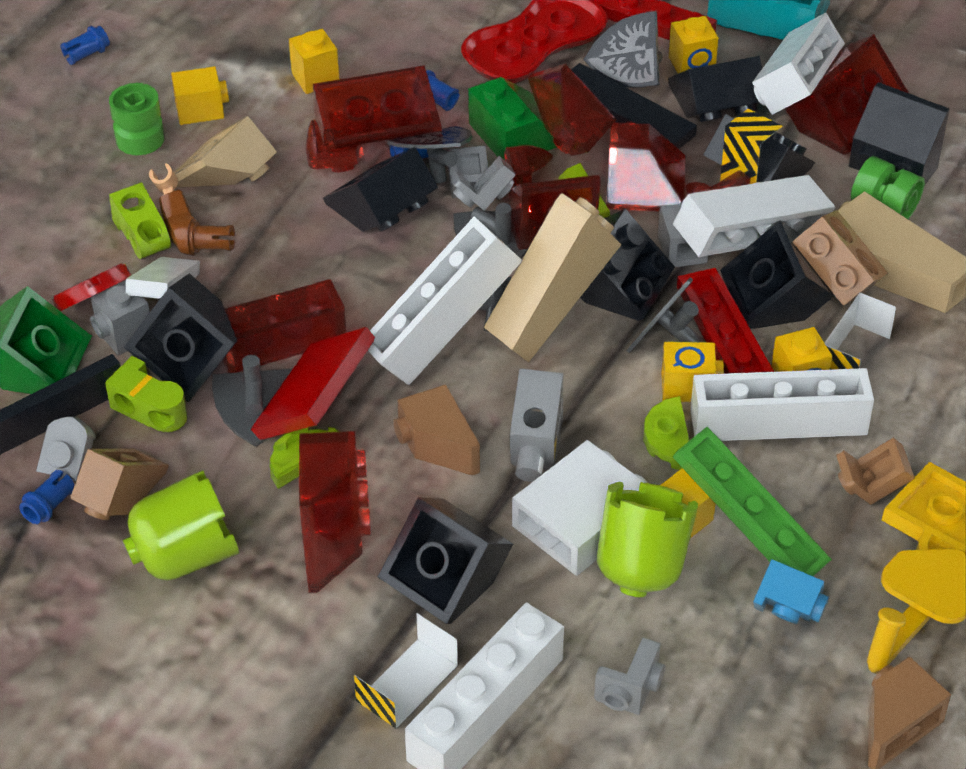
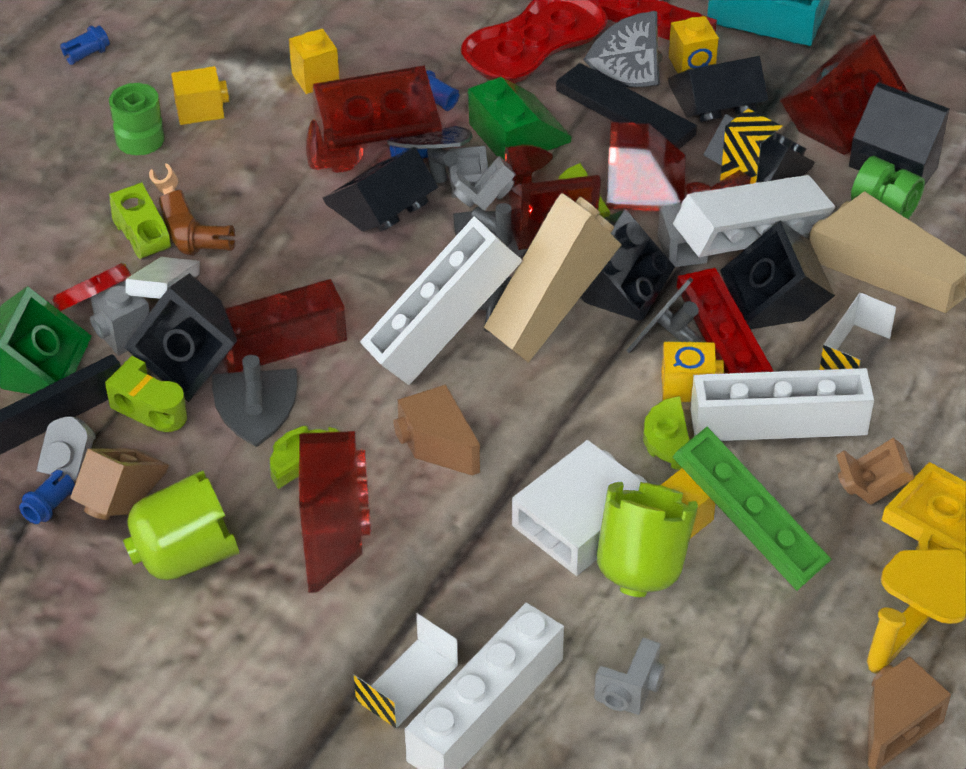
(227, 157): tan slope -> none
(313, 384): red tile -> none
(444, 558): black slope -> none
(535, 433): light grey torso -> none
(569, 110): clear red slope -> none
(791, 594): dark azure brick -> none
(798, 64): white brick -> none
(800, 352): yellow brick -> none
(840, 257): medium nougat brick -> none

